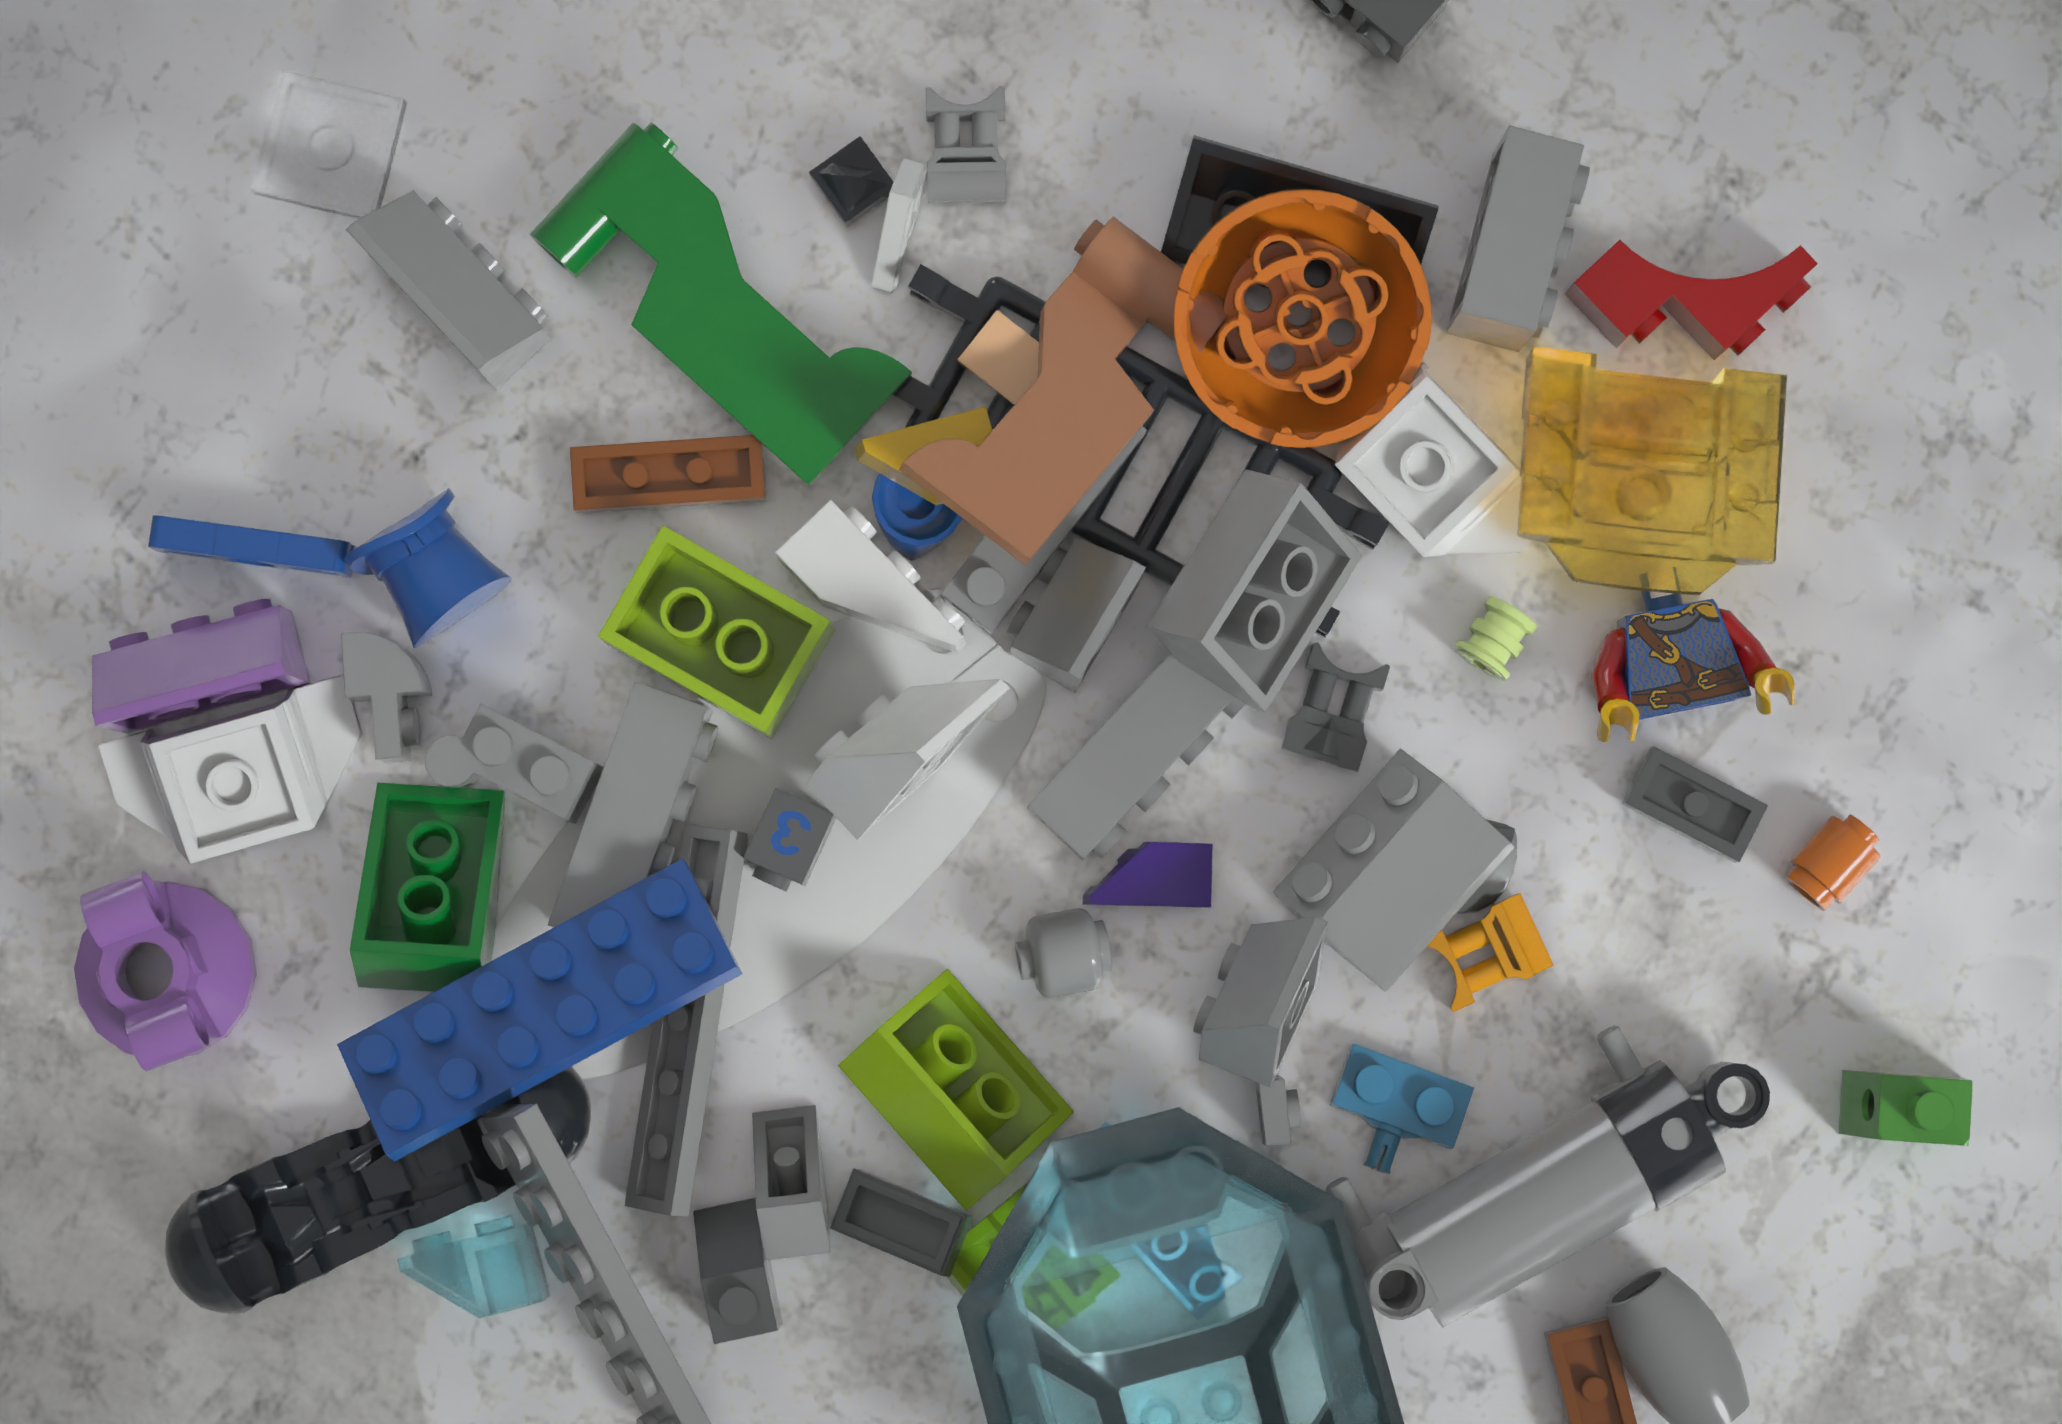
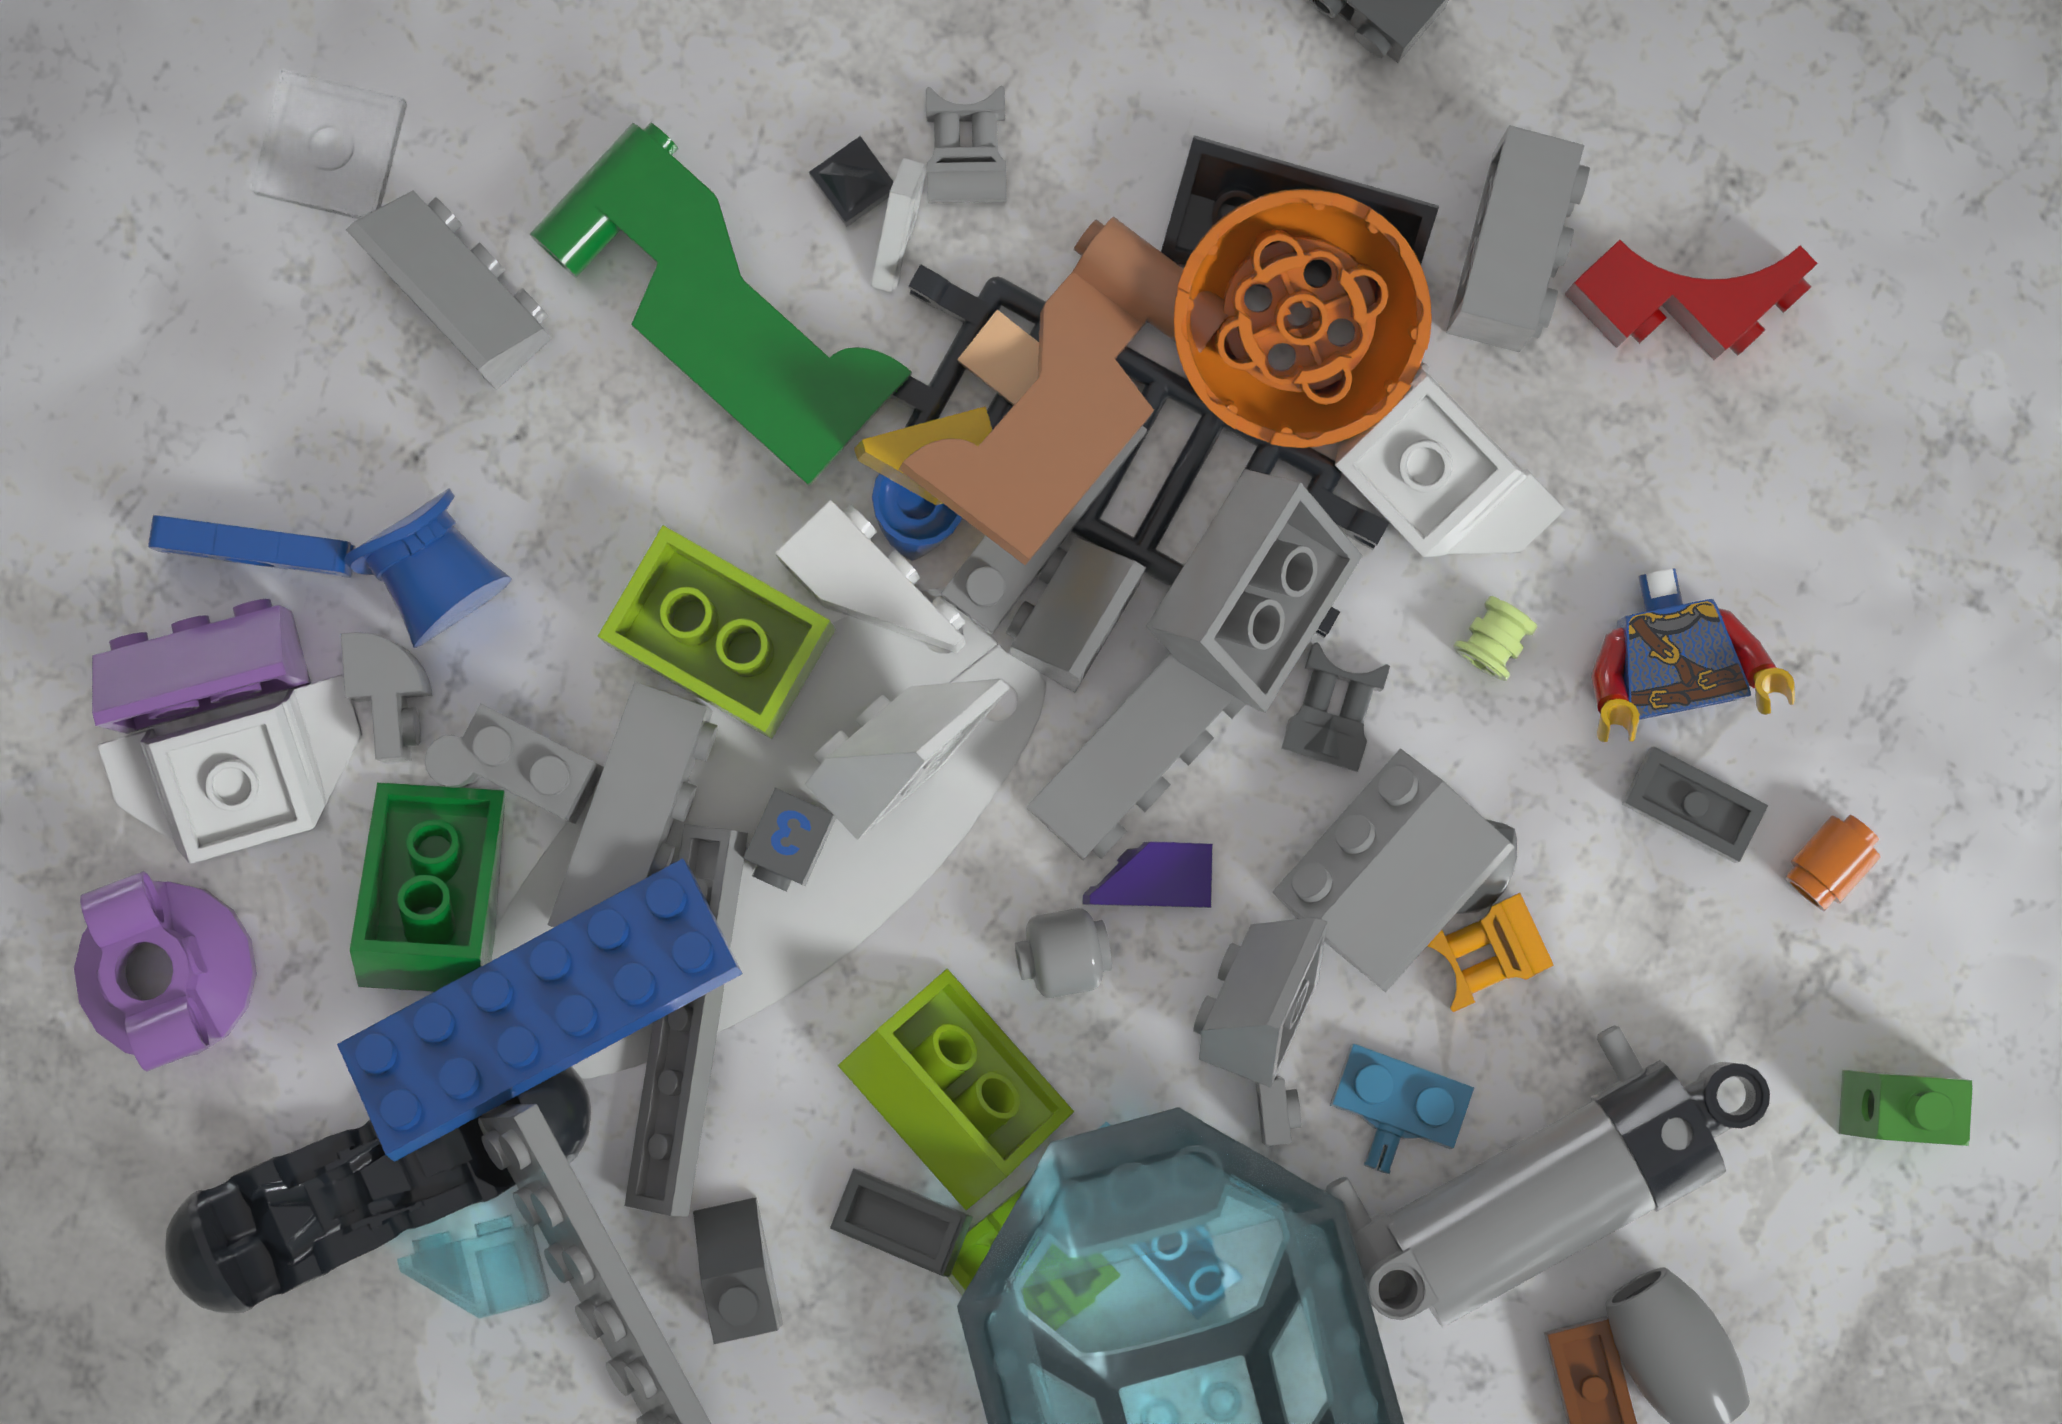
(667, 474): dark orange plate -> none
(790, 1183): light grey slope -> none
(1649, 473): clear yellow slope -> none

